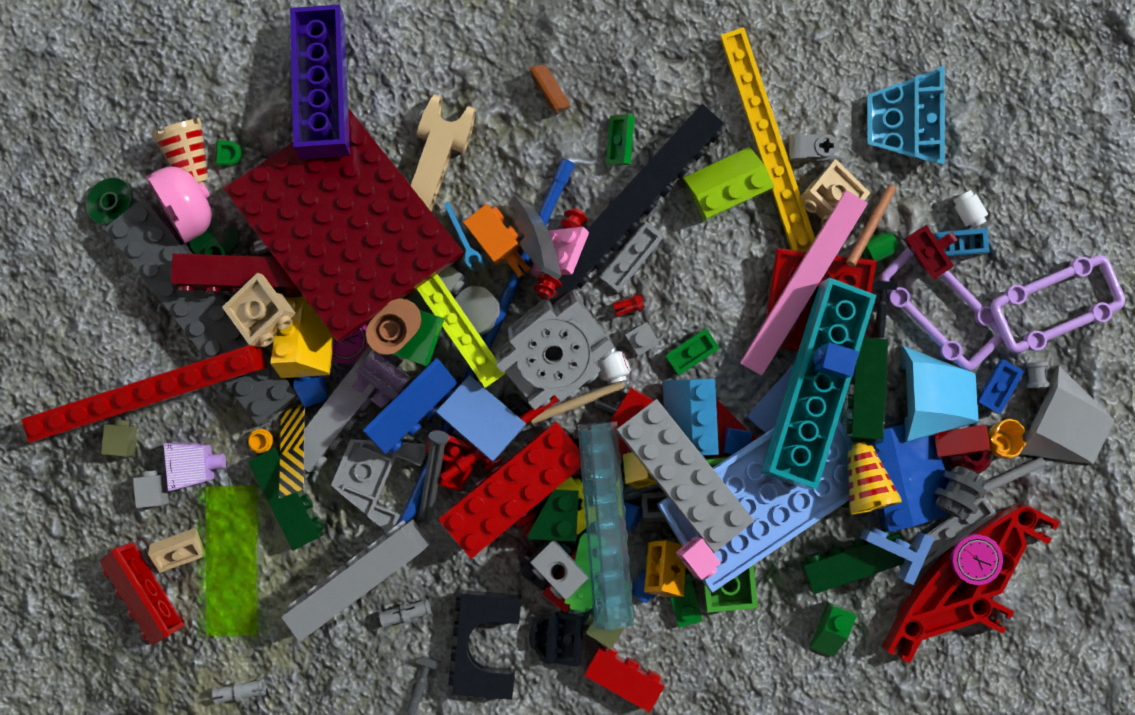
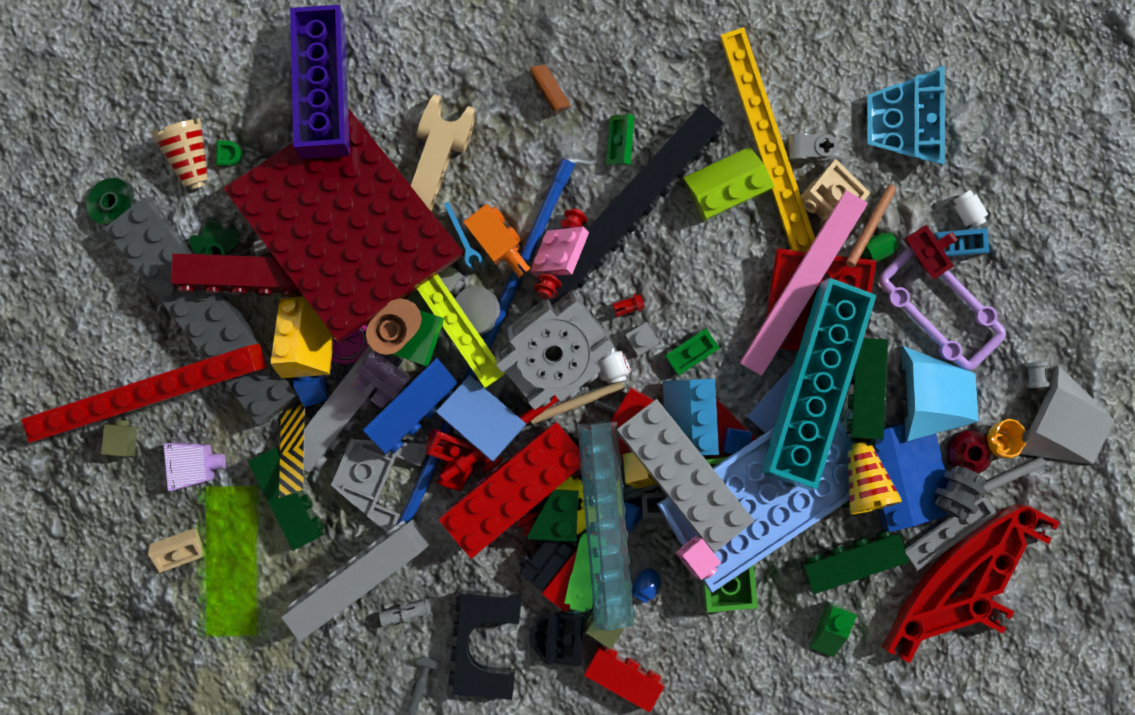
(141, 593): red slope -> none
(150, 489): light grey brick -> none
(182, 201): bright pink cylinder -> none
(238, 691): light grey pin -> none
(259, 311): tan plate -> none
(260, 440): light orange plate -> none
(433, 469): dark grey axle -> none
(536, 240): dark grey slope -> none
(574, 575): light grey brick -> none
(631, 257): light grey tile -> none
(664, 570): light orange brick -> none
(686, 607): green plate -> none
(835, 360): blue brick -> none
(882, 305): black piece -> none
(913, 557): medium blue bracket -> none
(962, 441): red tile -> none
(976, 559): dark pink tile -> none
(1000, 386): blue plate -> none
(1018, 294): lavender bar -> none

